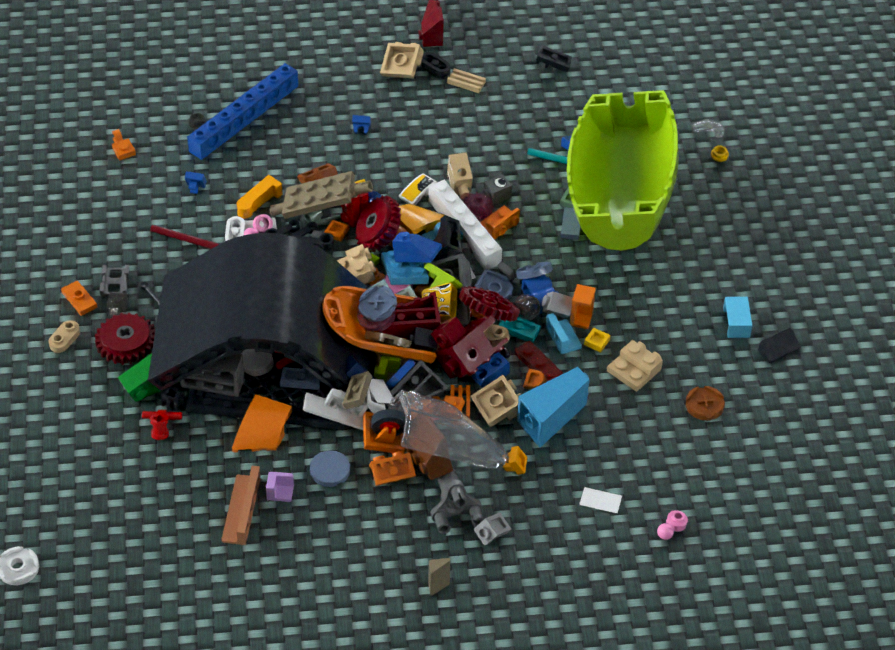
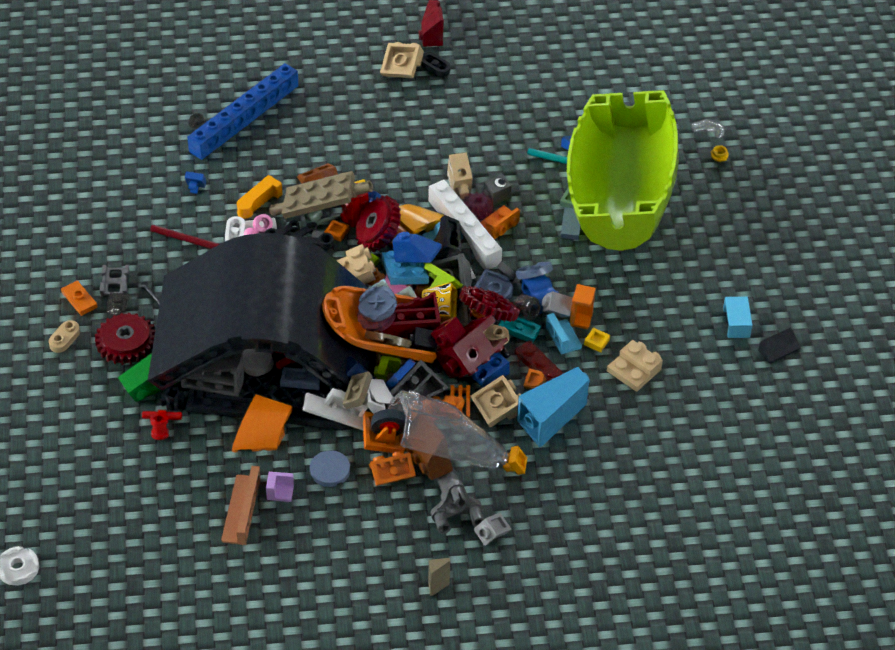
(122, 148): orange plate -> none
(361, 121): blue tile -> none
(417, 189): slope -> none
(468, 80): tan tile -> none
(553, 58): black plate -> none
(600, 500): white sticker -> none
(675, 521): bright pink plate -> none
(705, 403): dark orange tile -> none

